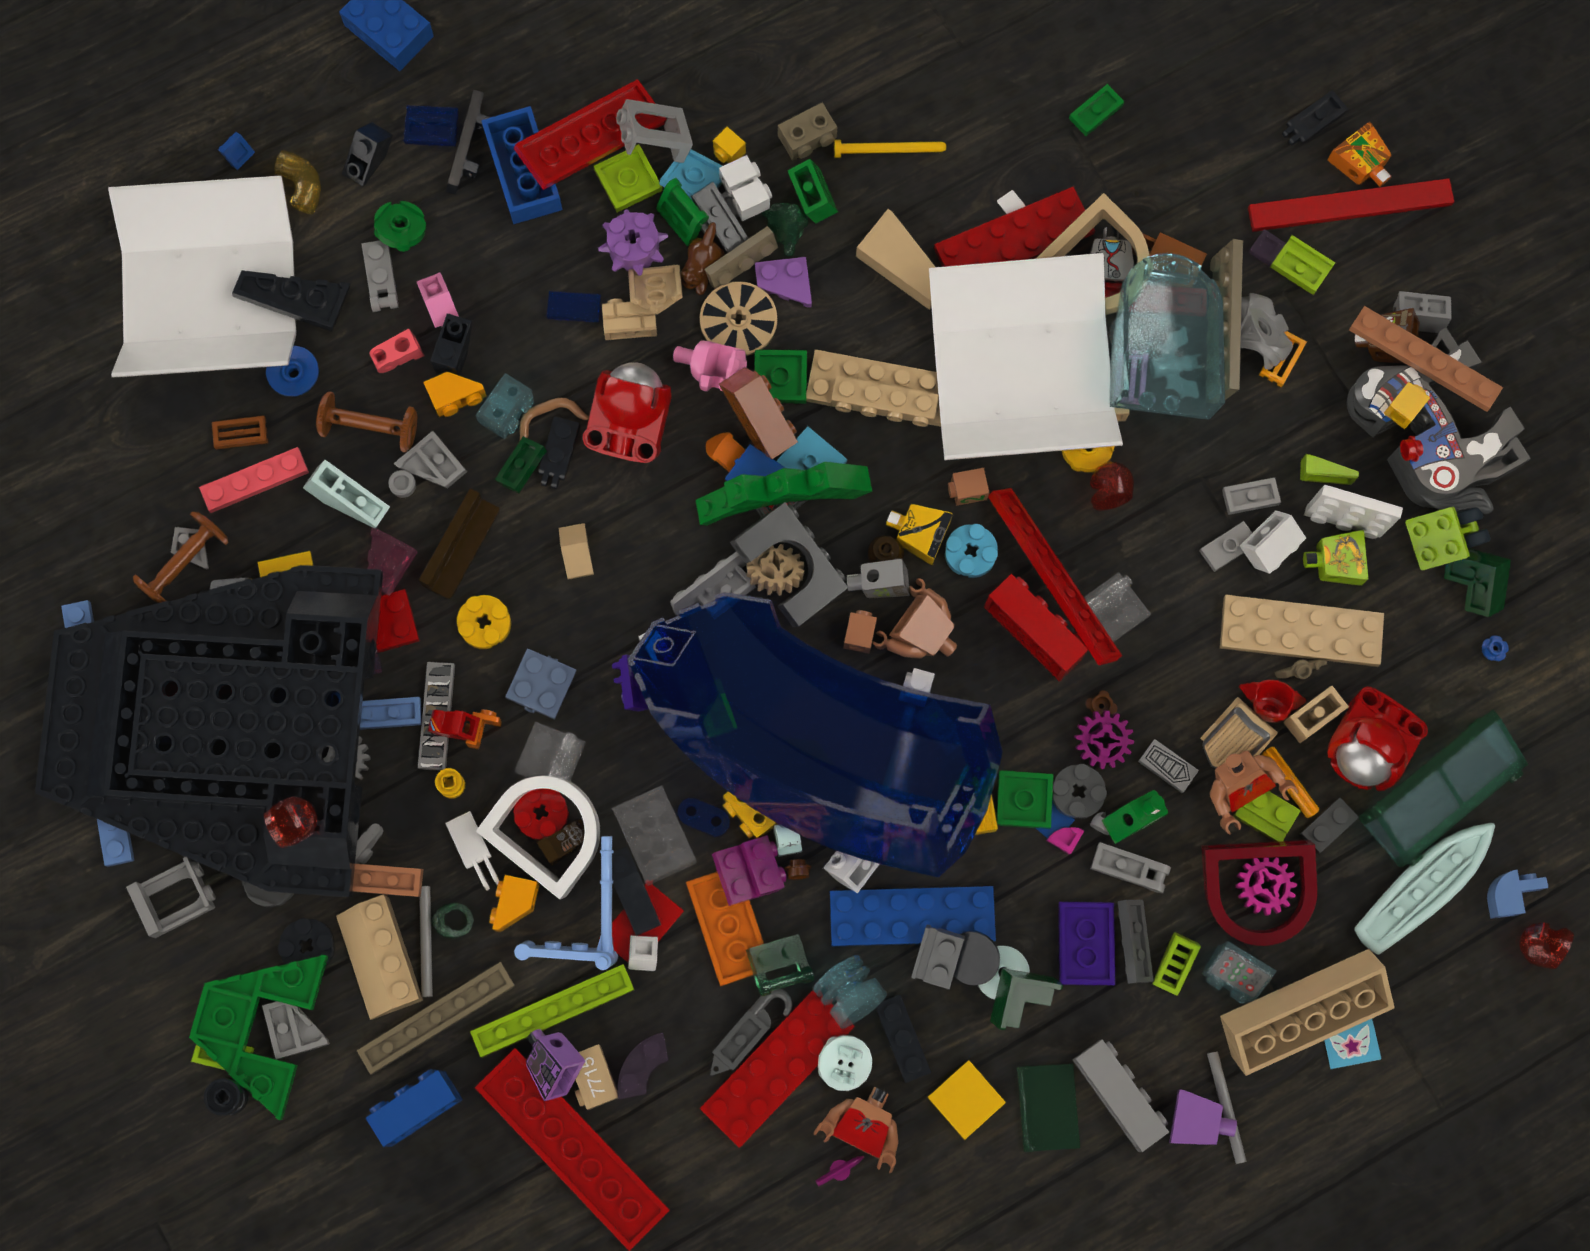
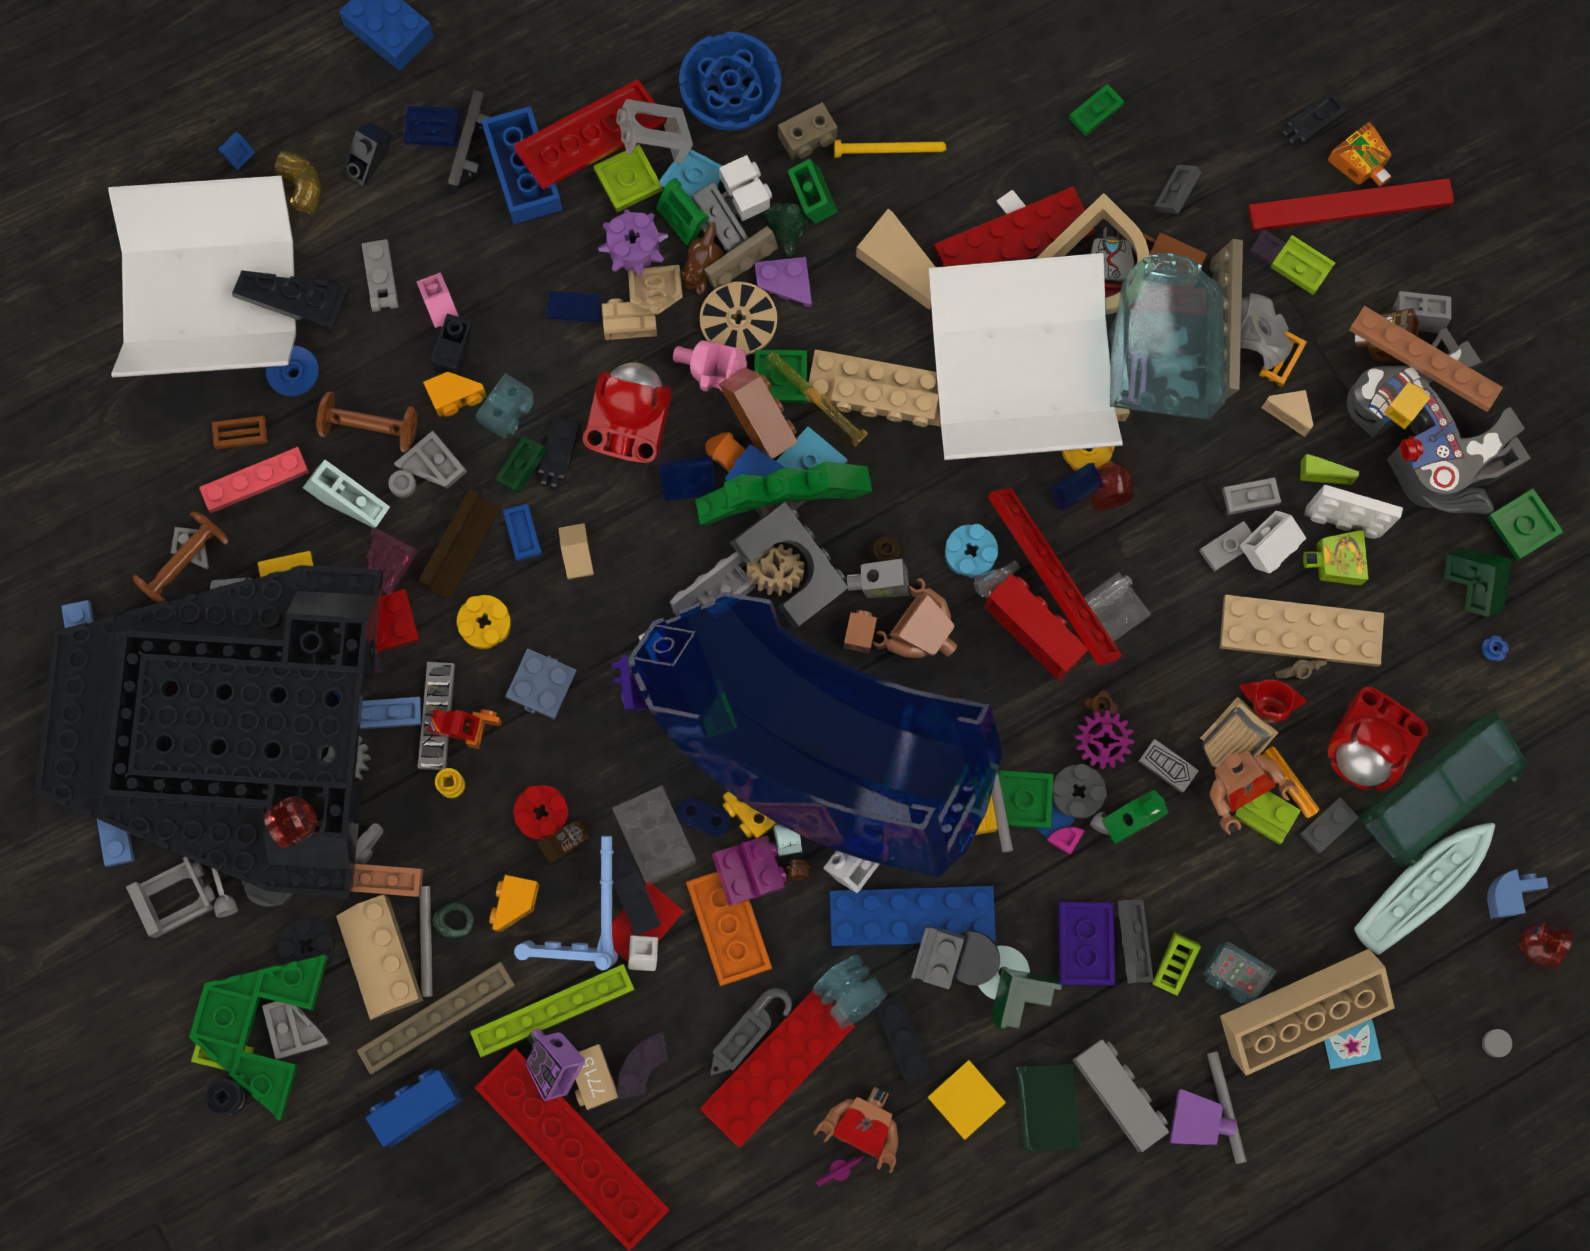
(224, 904): none -> light grey hinge
(396, 237): green plate -> none
(396, 351): coral leg -> none
(471, 845): white arm -> none
(490, 831): white window -> none
(522, 532): none -> blue tile
(546, 407): medium nougat animal -> none
(550, 753): clear plate -> none
(687, 478): none -> clear blue plate
(728, 146): yellow plate -> none
(745, 59): none -> blue brick
(779, 955): clear green plate -> none
(817, 398): none -> clear yellow bar
(848, 1050): light aqua plate -> none
(919, 680): white brick -> none
(921, 530): yellow torso -> none
(968, 486): nougat brick -> none
(989, 581): none -> clear cone
(1001, 817): none -> light grey bar
(1077, 486): none -> clear blue tile
(1129, 867): light grey plate -> none
(1177, 189): none -> dark grey plate
(1271, 894): dark pink gear -> none
(1291, 409): none -> tan slope
(1307, 861): dark red window -> none
(1315, 714): tan brick -> none
(1445, 536): lime plate -> none
(1497, 1043): none -> light grey tile
(1525, 524): none -> green plate

